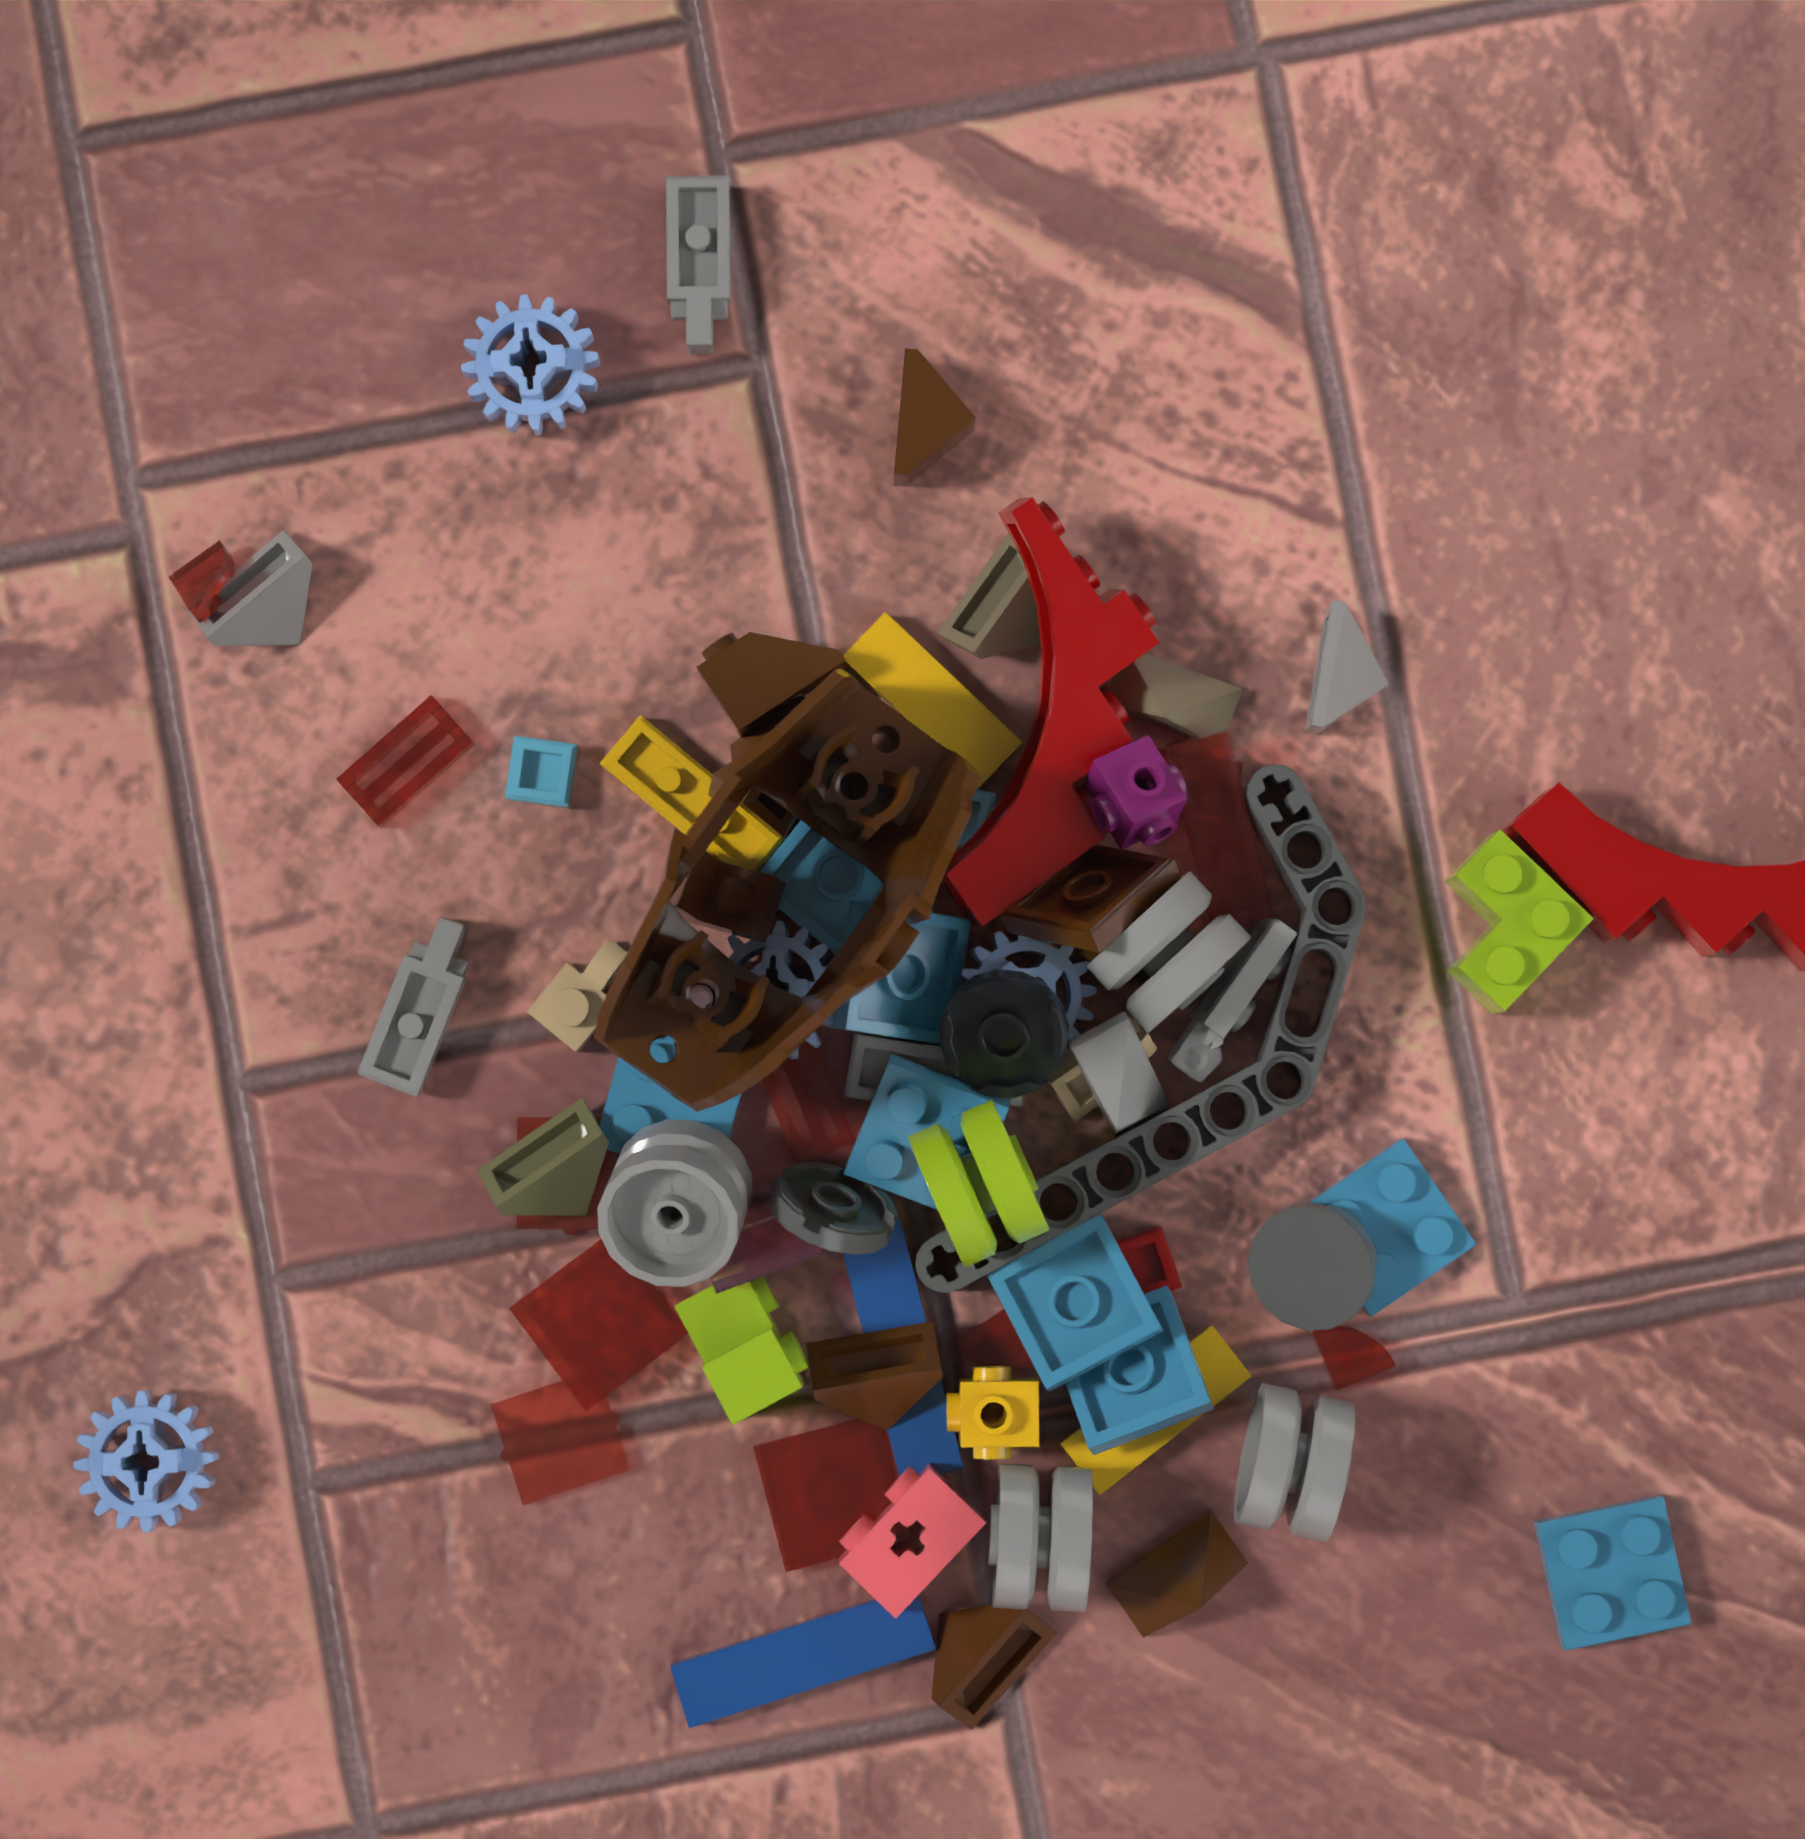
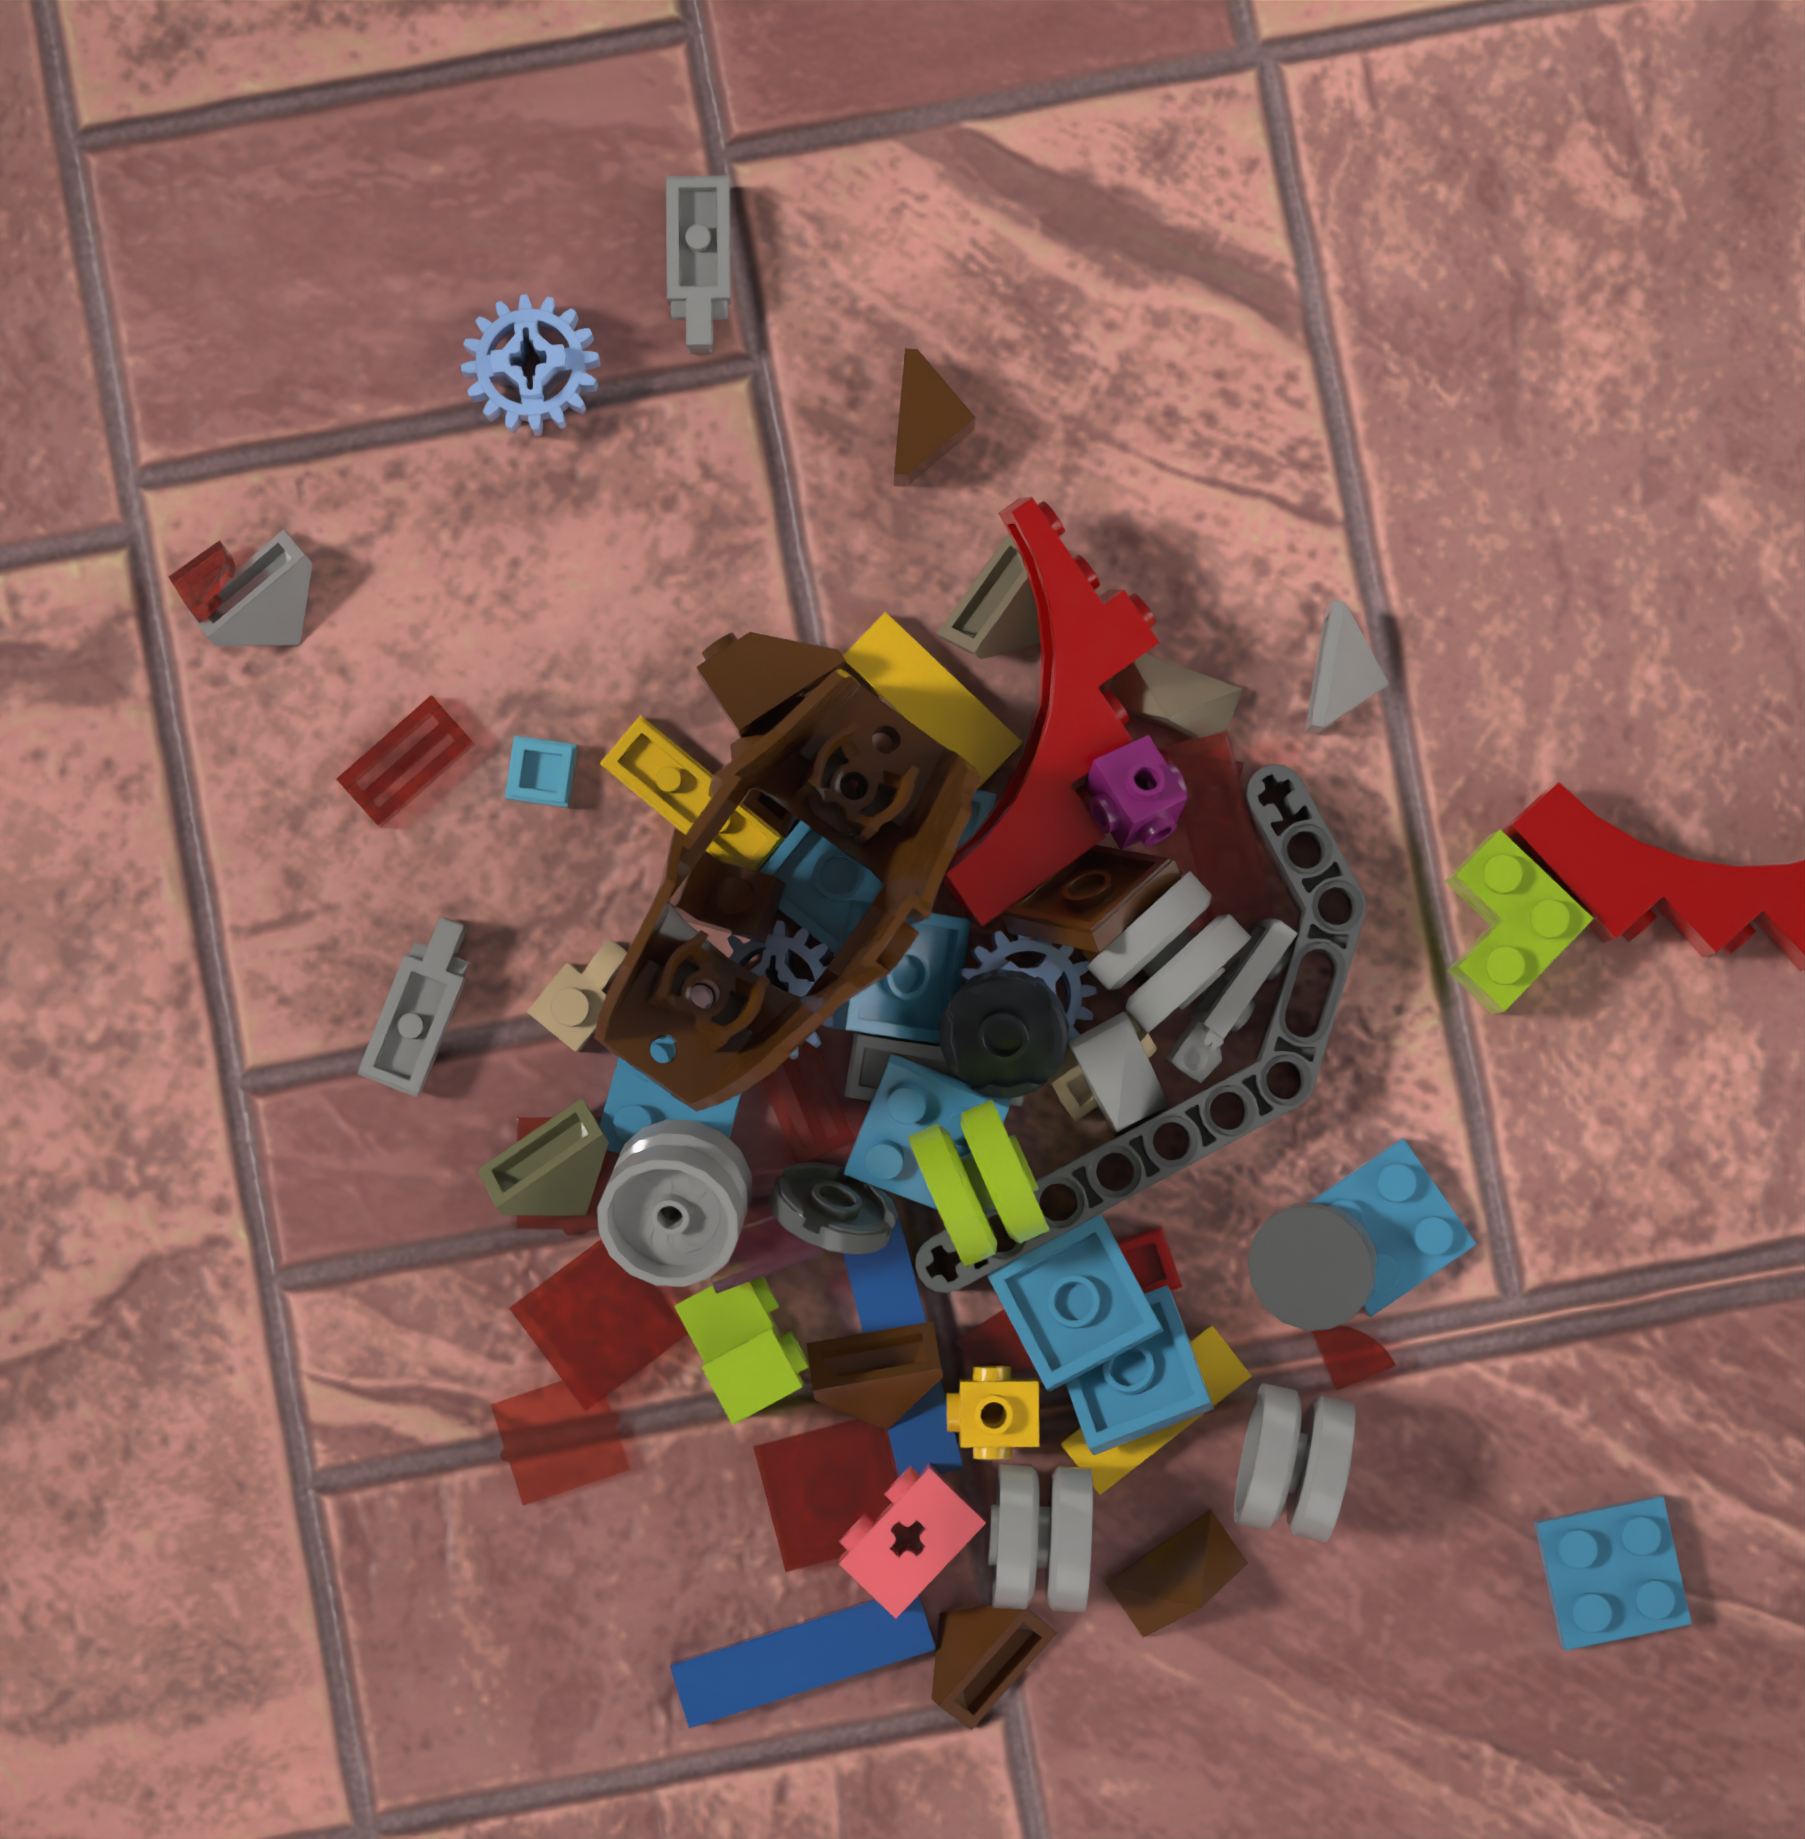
(147, 1433): light blue gear -> none

